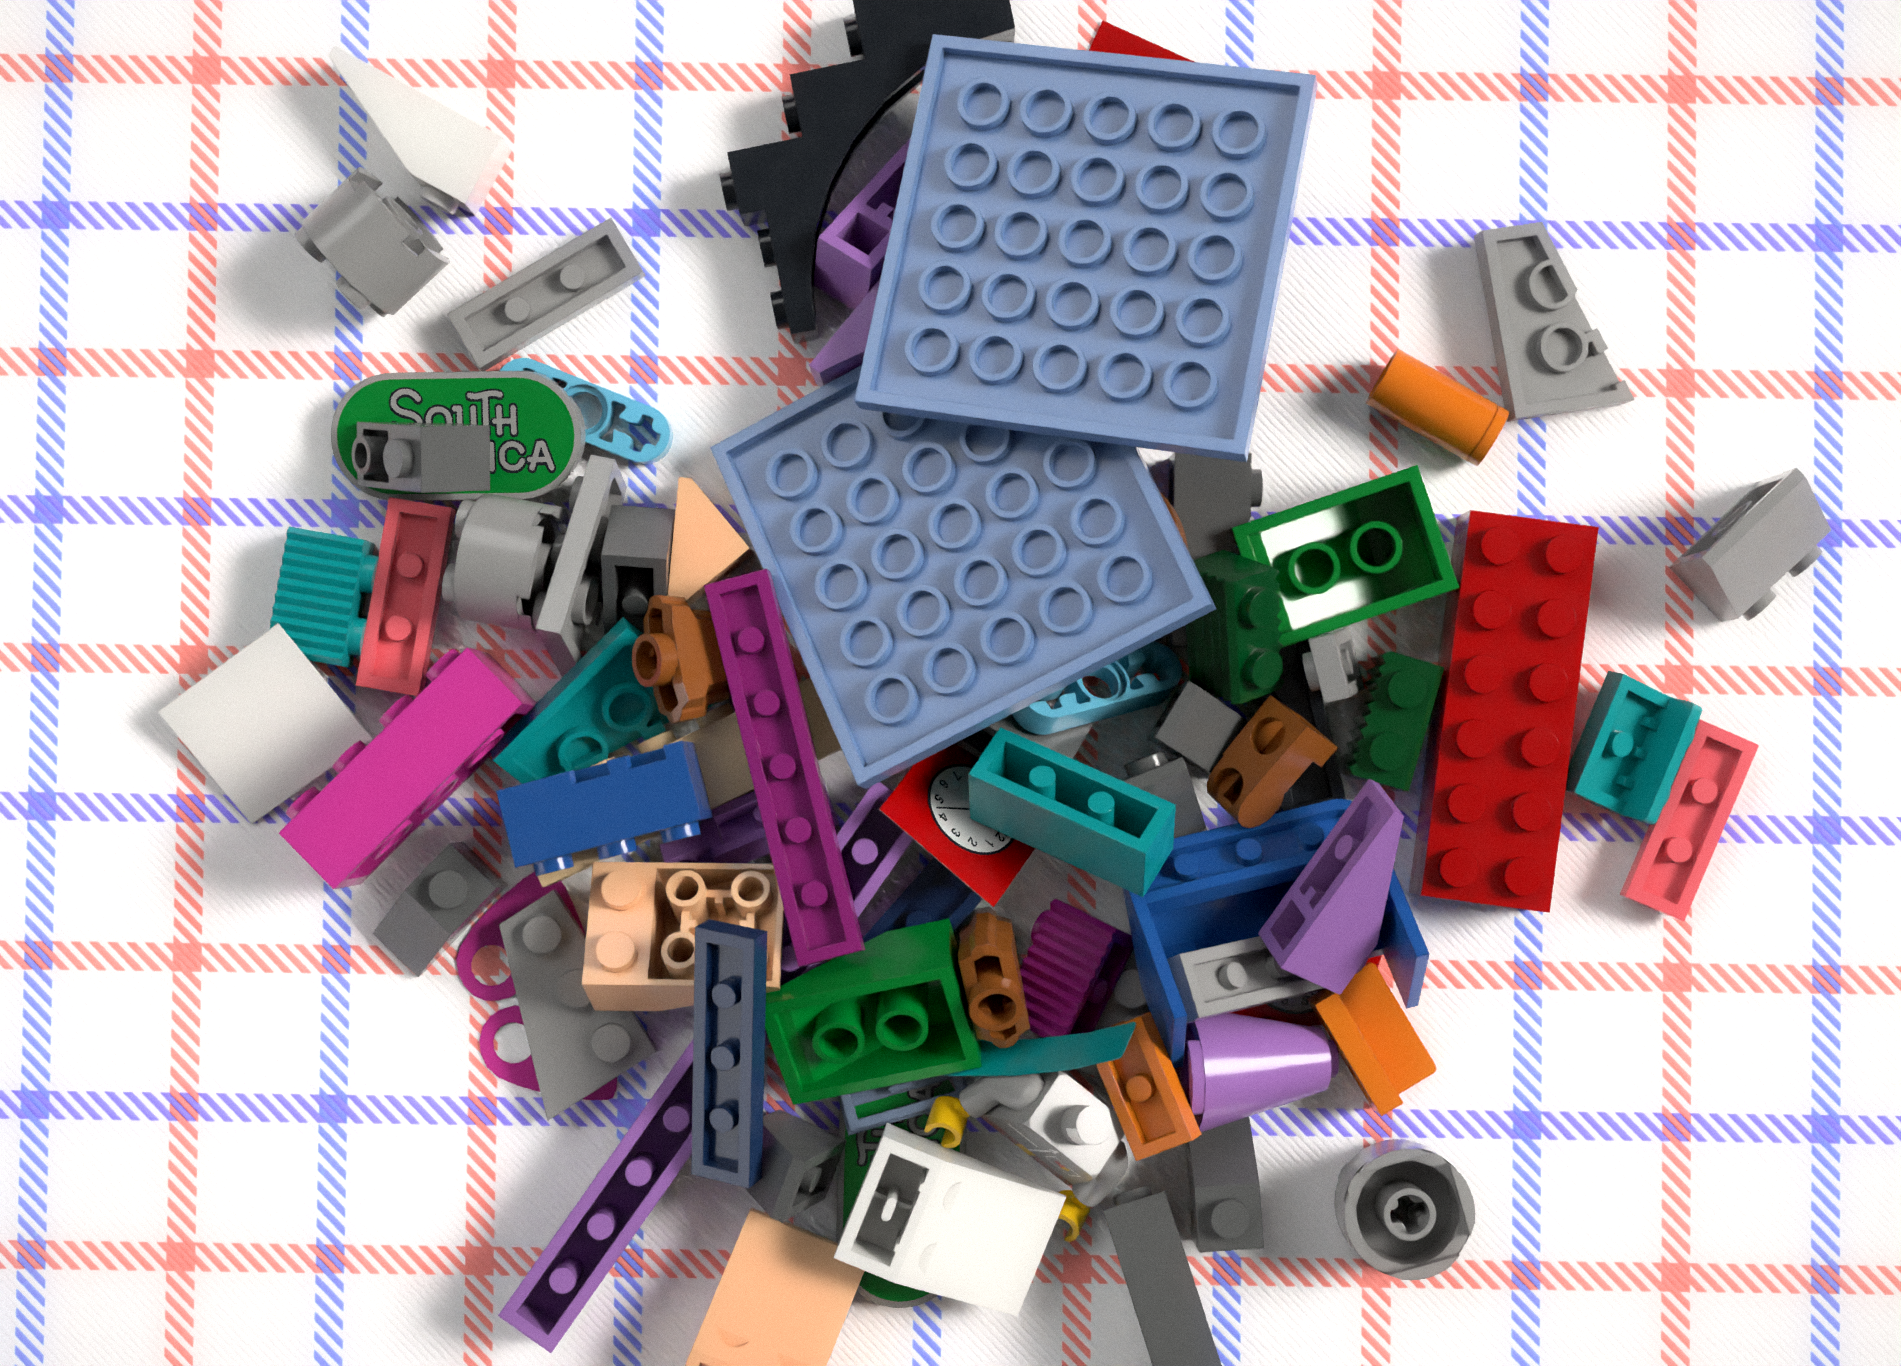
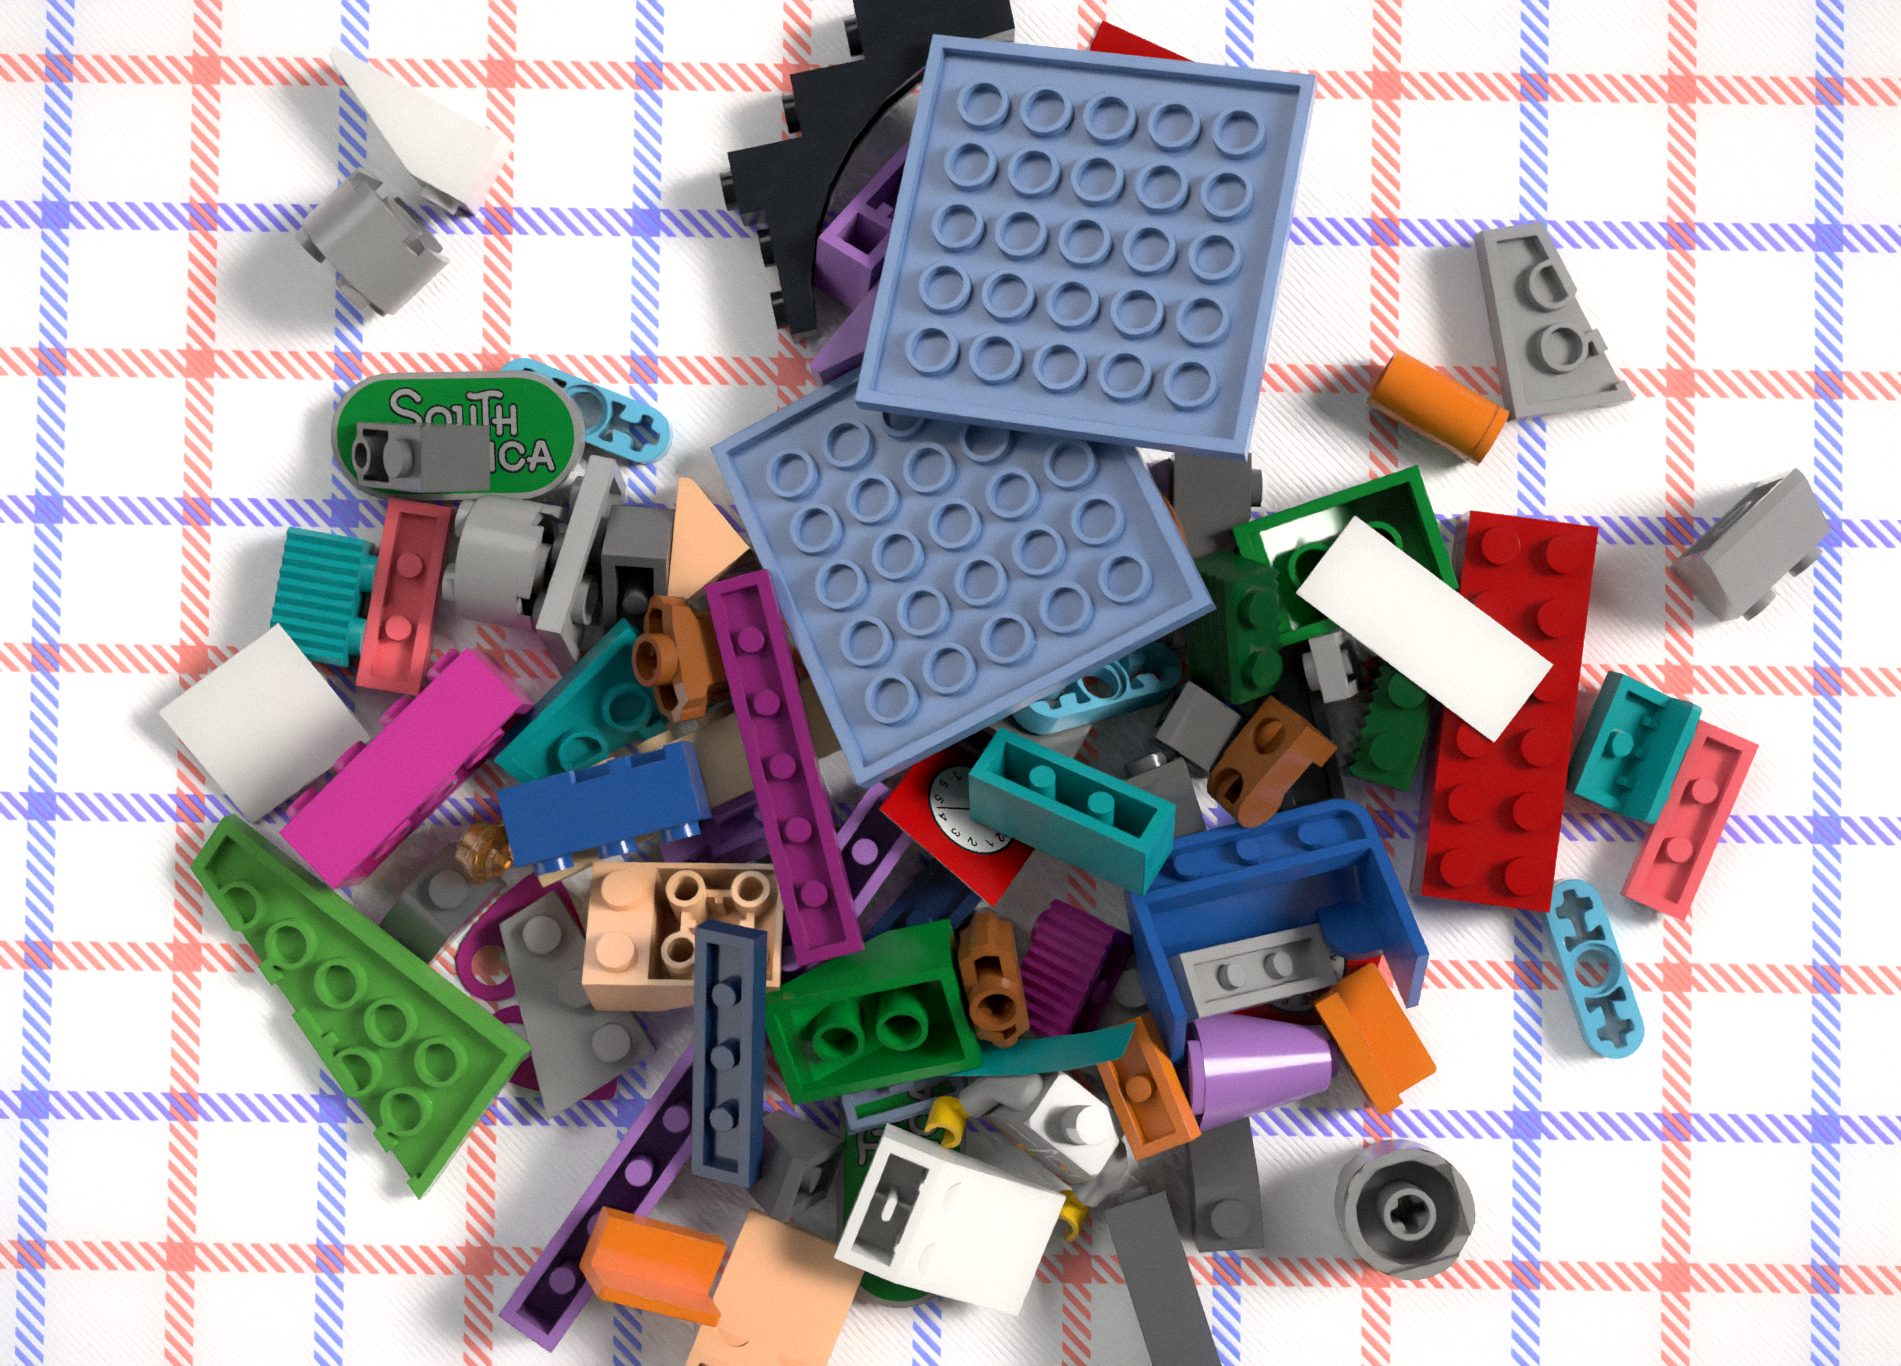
(375, 1013): none -> bright green wing
(484, 851): none -> clear orange plate
(546, 295): light grey plate -> none
(653, 1266): none -> orange panel
(1339, 899): medium lavender slope -> none
(1424, 629): none -> white sticker
(1592, 1017): none -> medium azure beam

